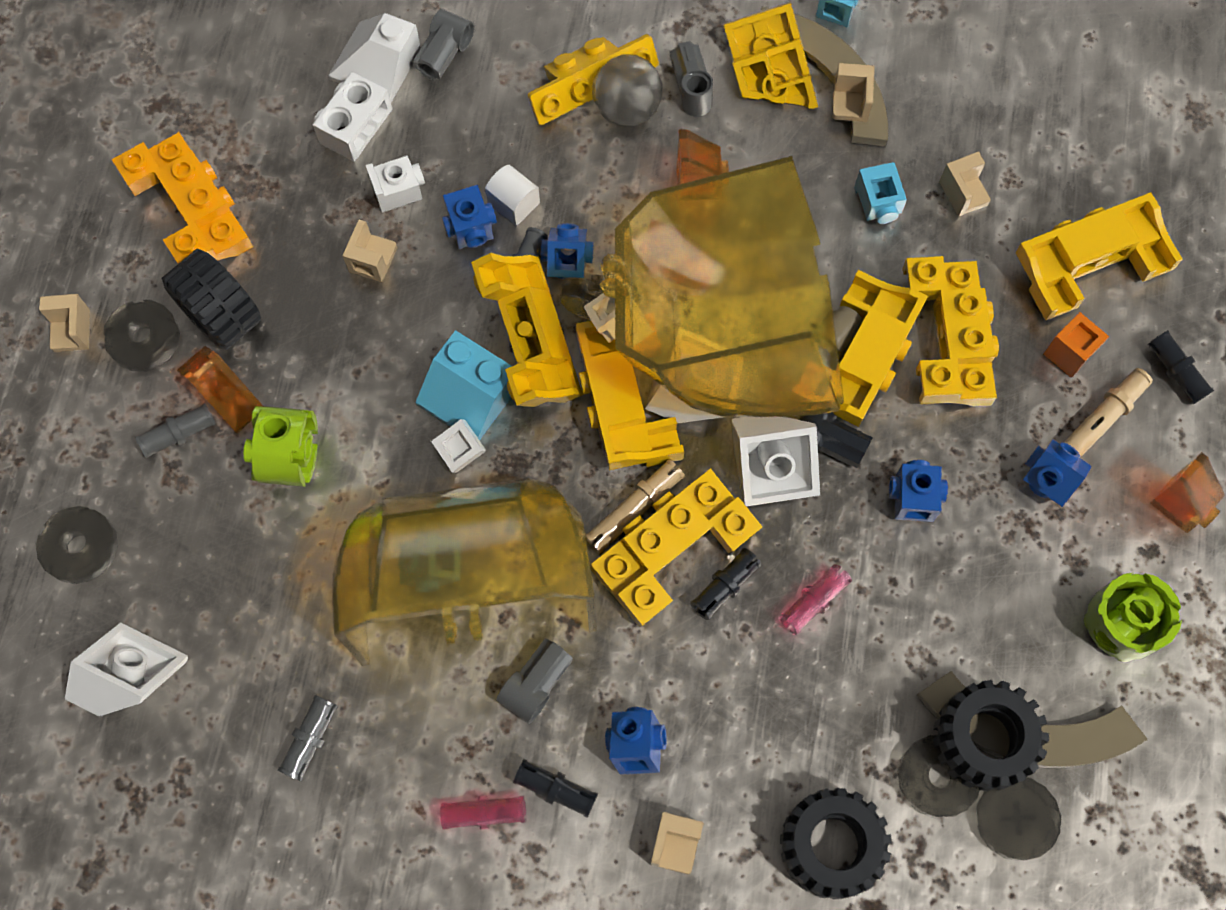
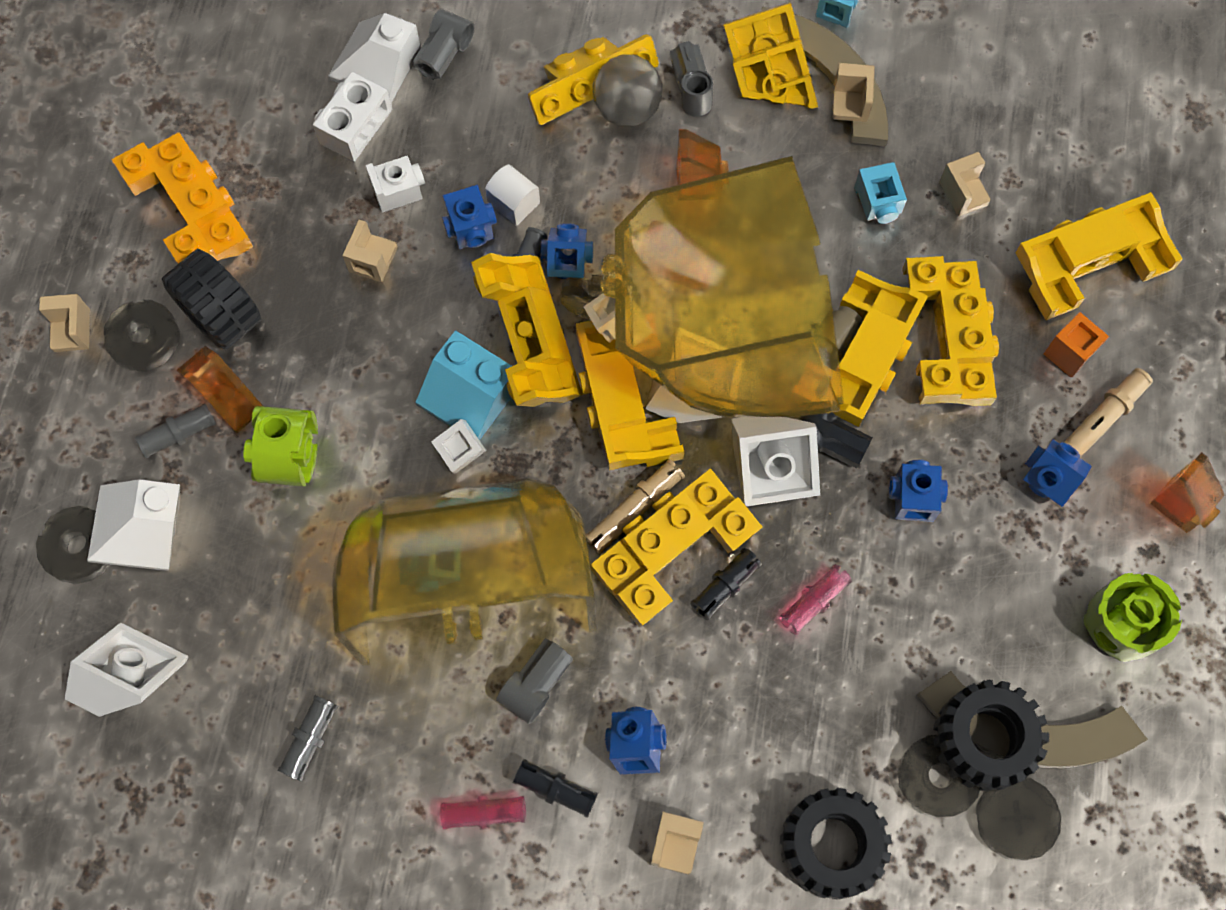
(135, 524): none -> white slope
(1180, 367): black pin -> none

